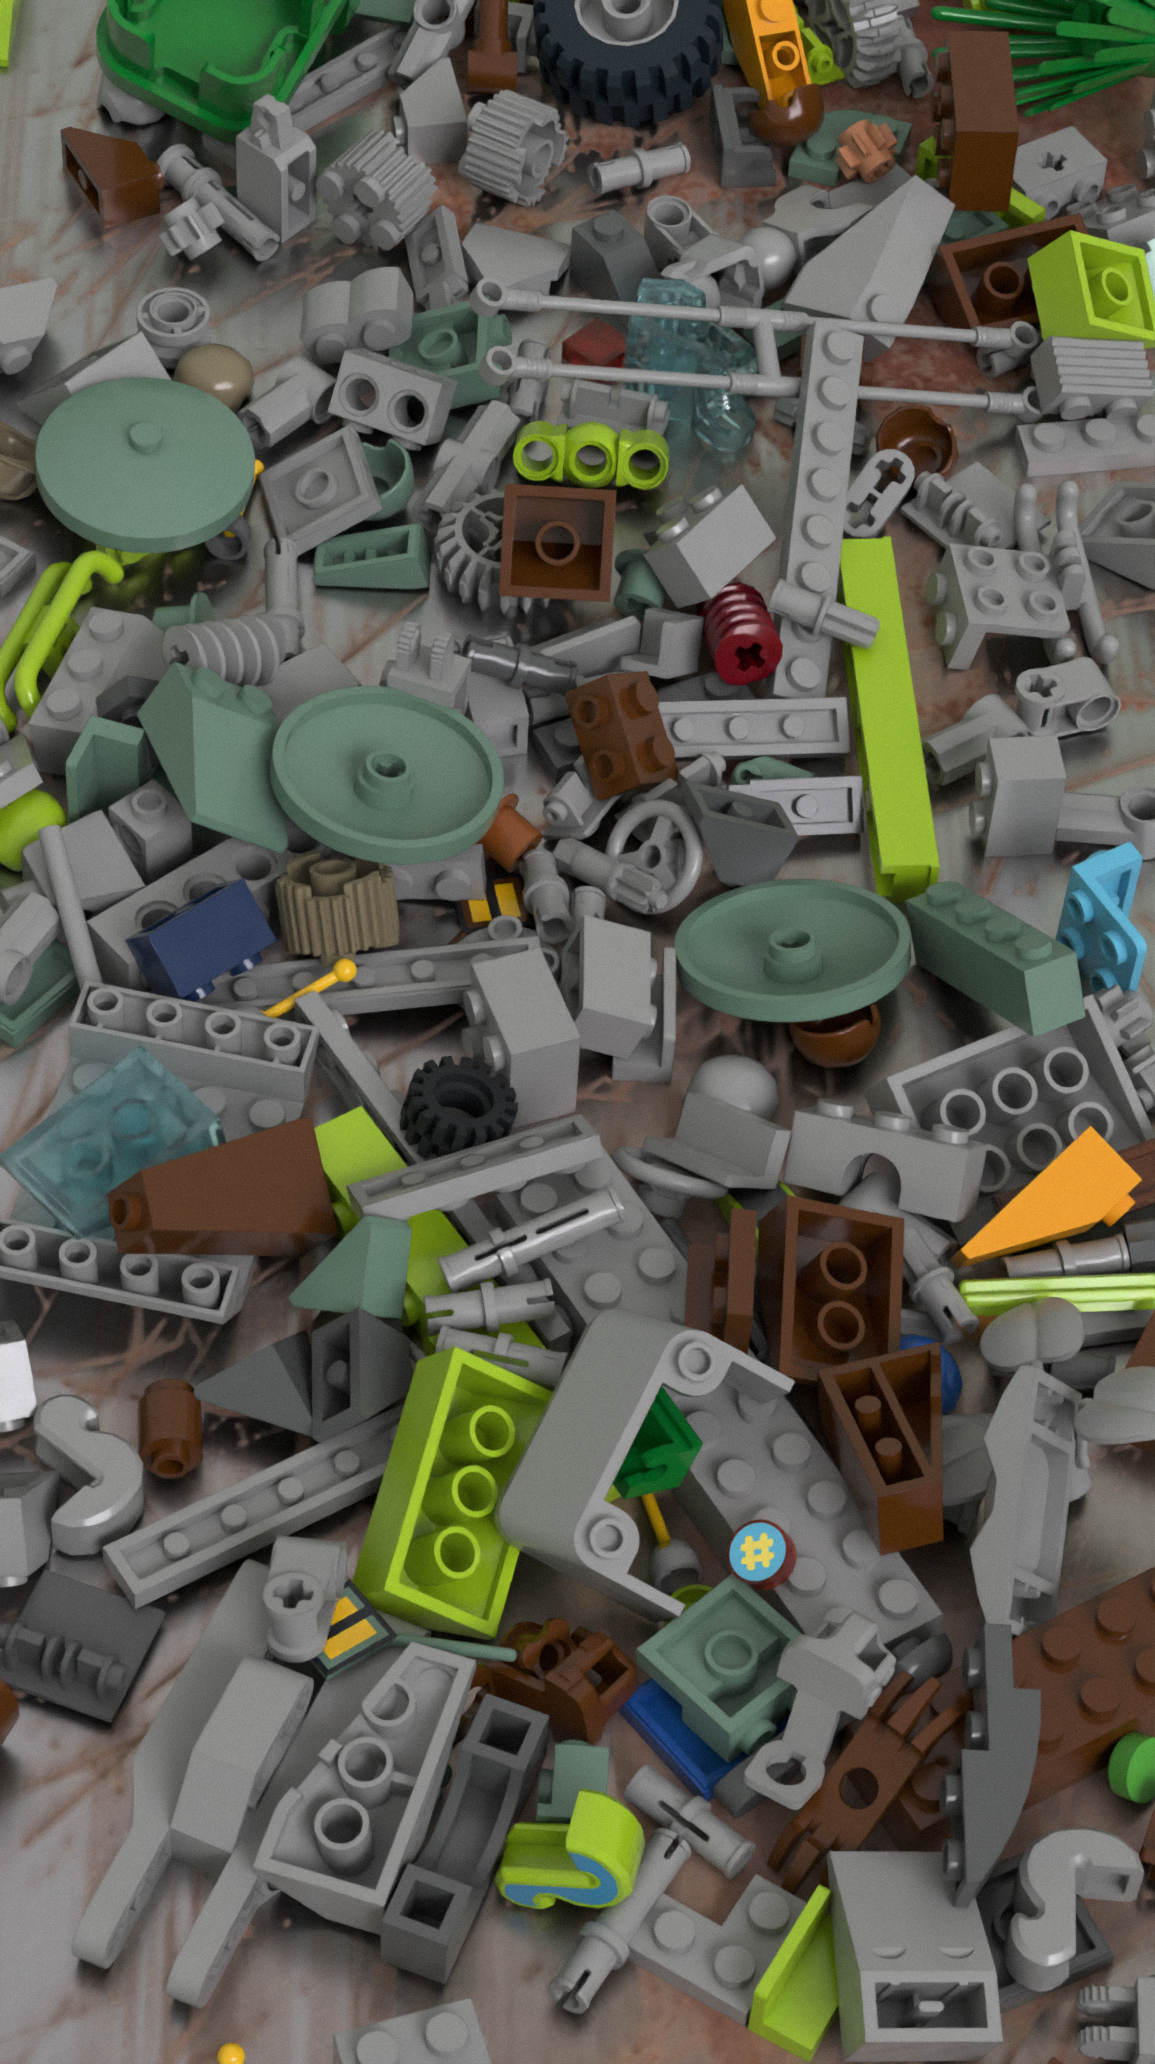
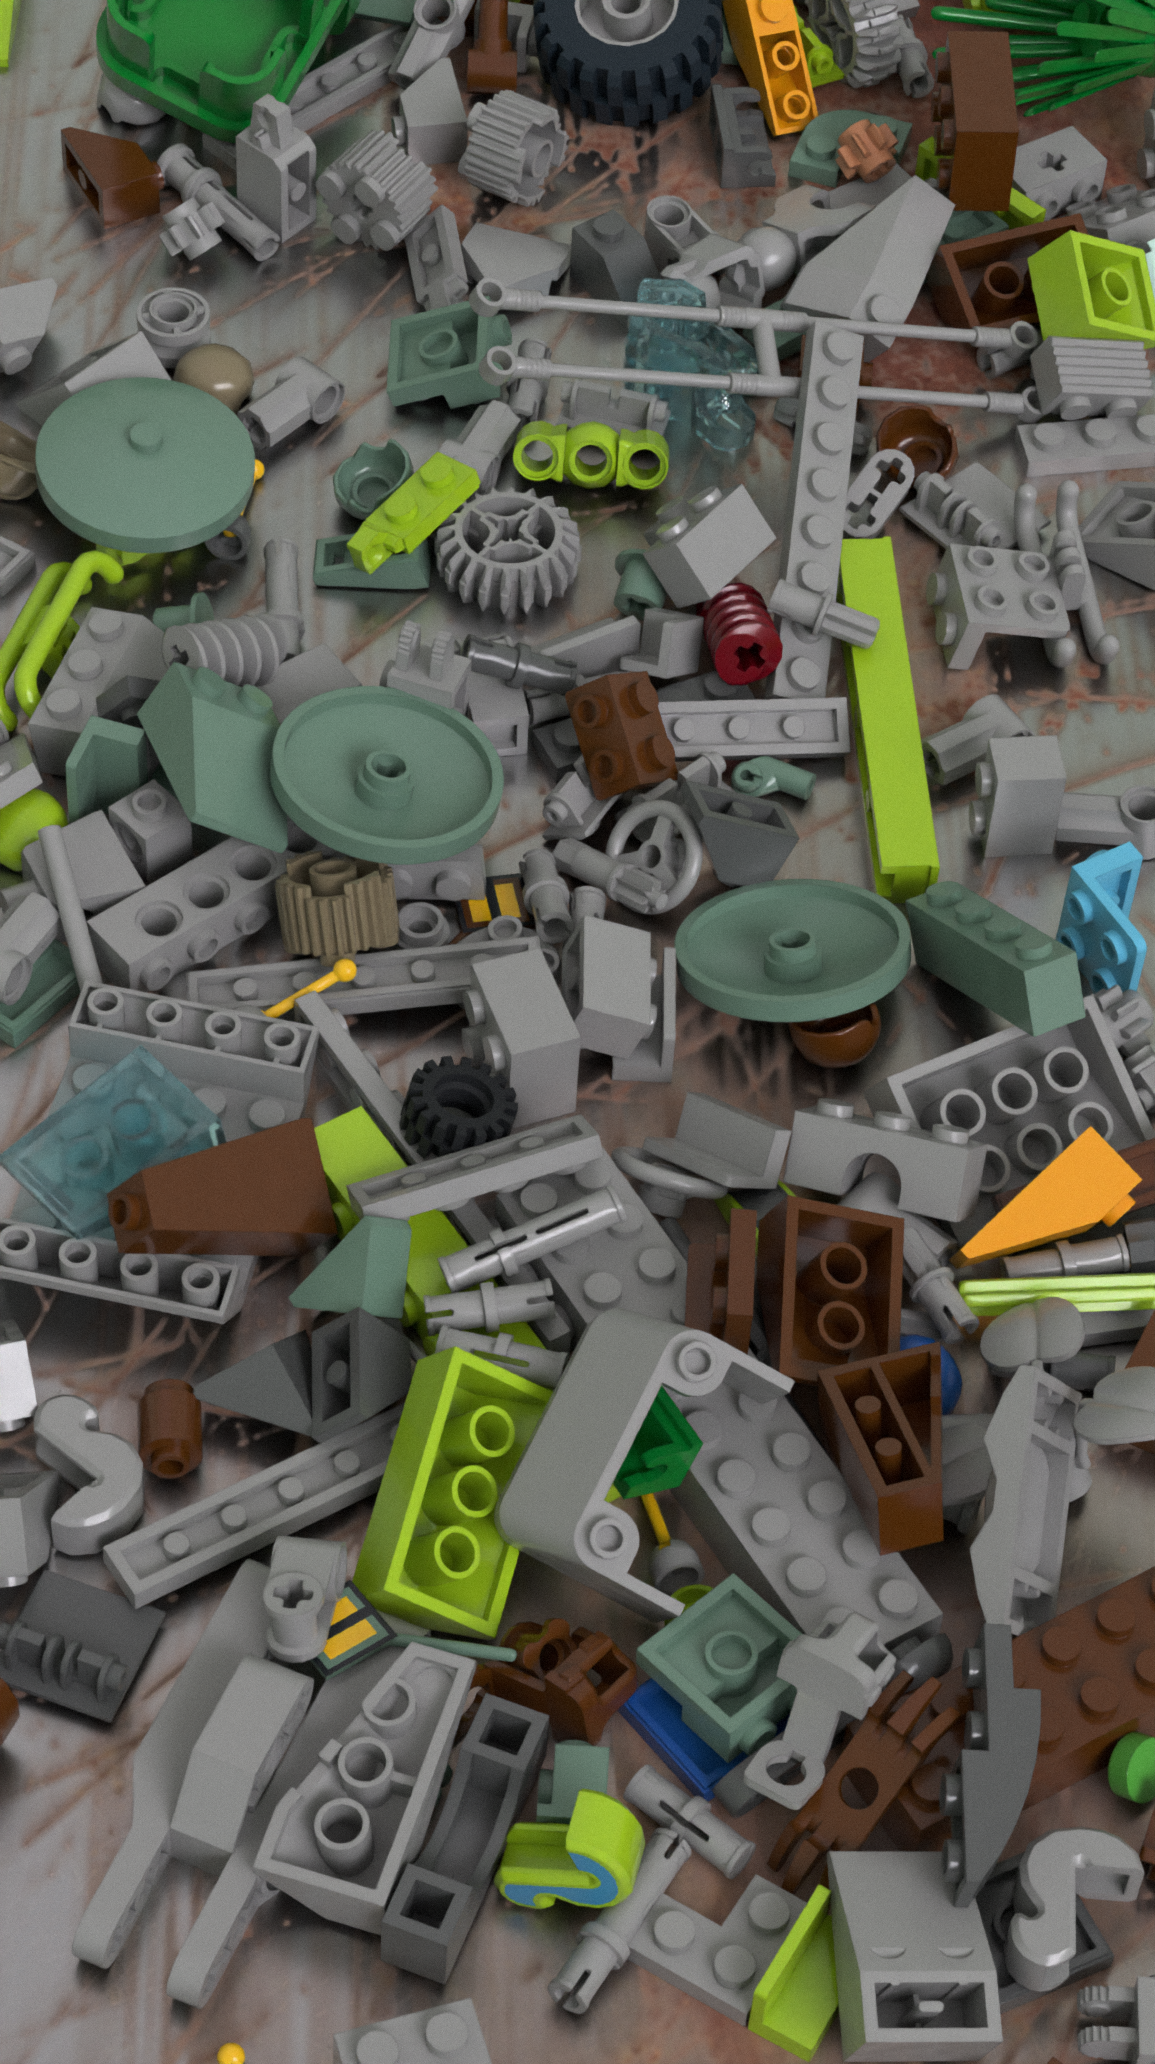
(202, 941): dark blue brick -> none
(320, 490): light grey tile -> none
(363, 313): light grey brick -> none
(394, 386): light grey brick -> none
(413, 511): none -> lime hinge
(422, 926): none -> light grey plate
(510, 835): dark orange piece -> none
(557, 542): reddish brown slope -> none
(595, 346): clear red tile -> none
(638, 168): light grey pin -> none
(739, 1083): light grey hair -> none
(761, 1554): tile -> none
(790, 124): reddish brown hair -> none
(814, 803): hinge -> none
(1066, 697): light grey piece -> none

